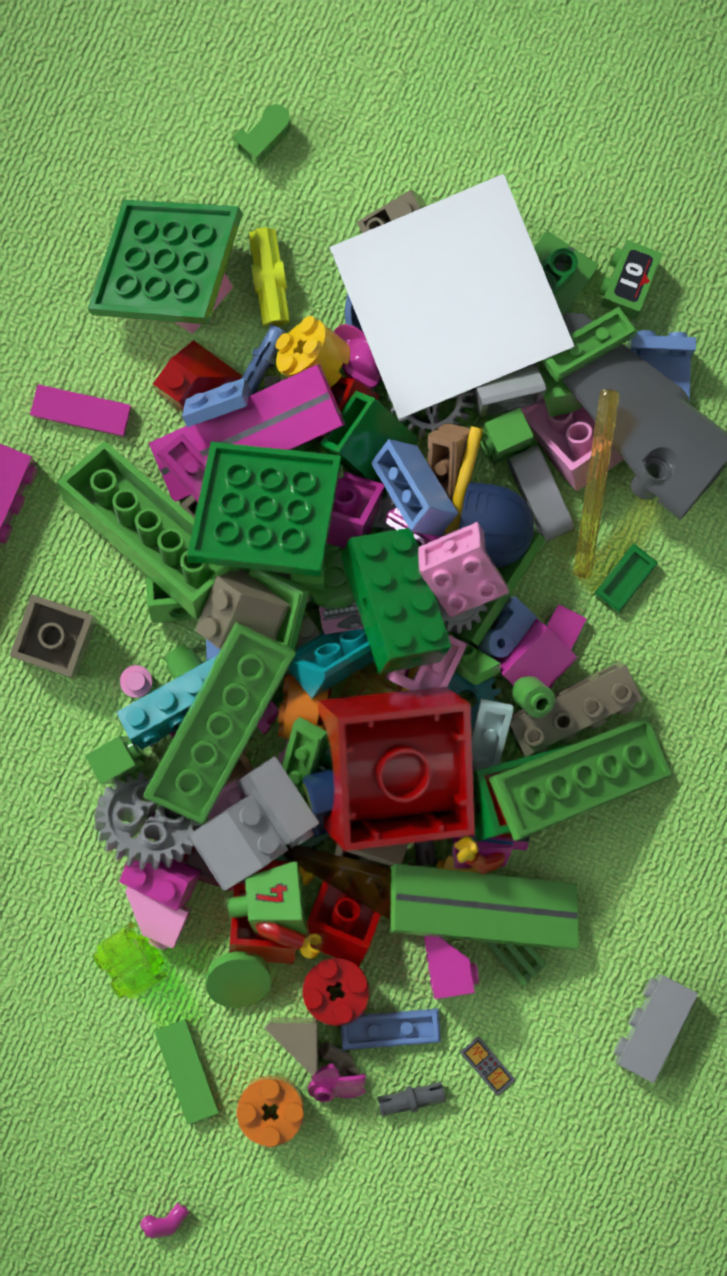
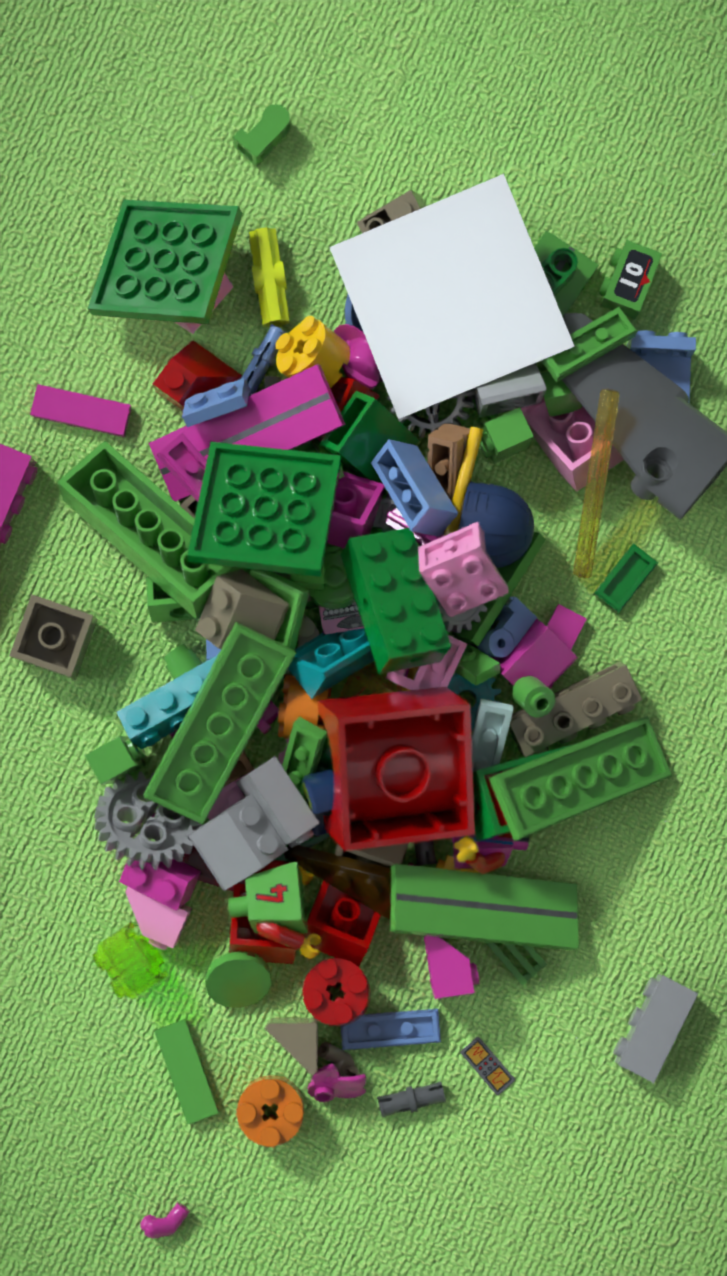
(136, 681): bright pink plate -> none
(540, 493): light grey beam -> none

